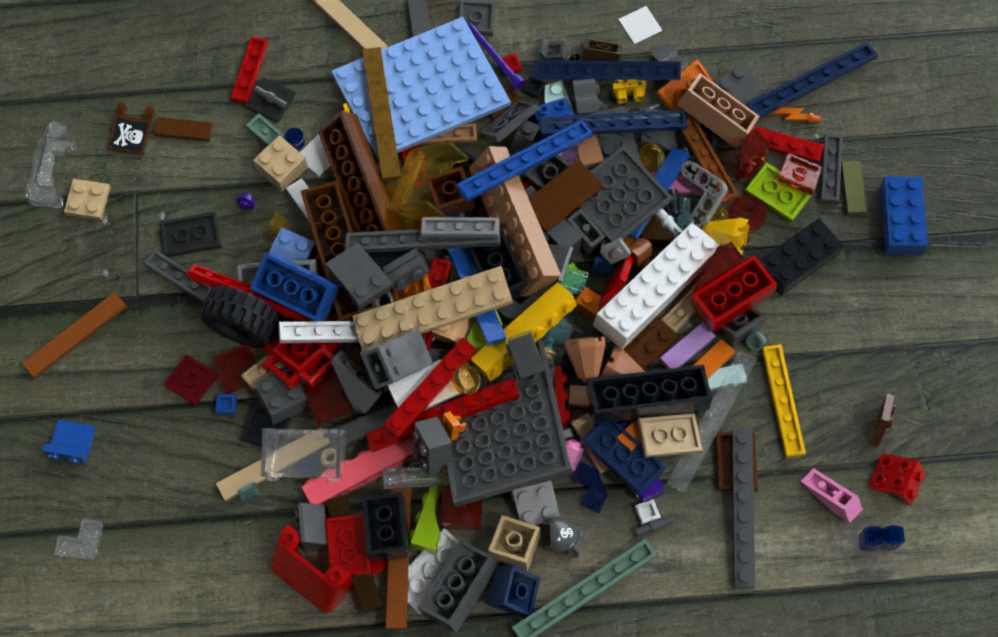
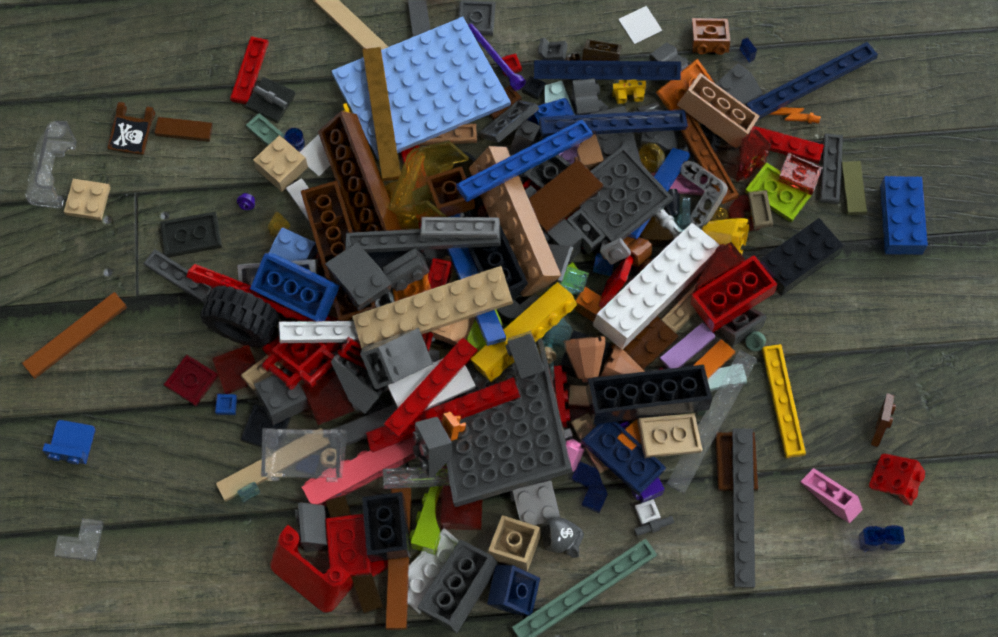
(347, 347): none -> red tile
(466, 379): clear yellow hair -> none
(710, 35): none -> dark orange plate
(748, 49): none -> clear blue tile
(760, 209): none -> dark tan tile

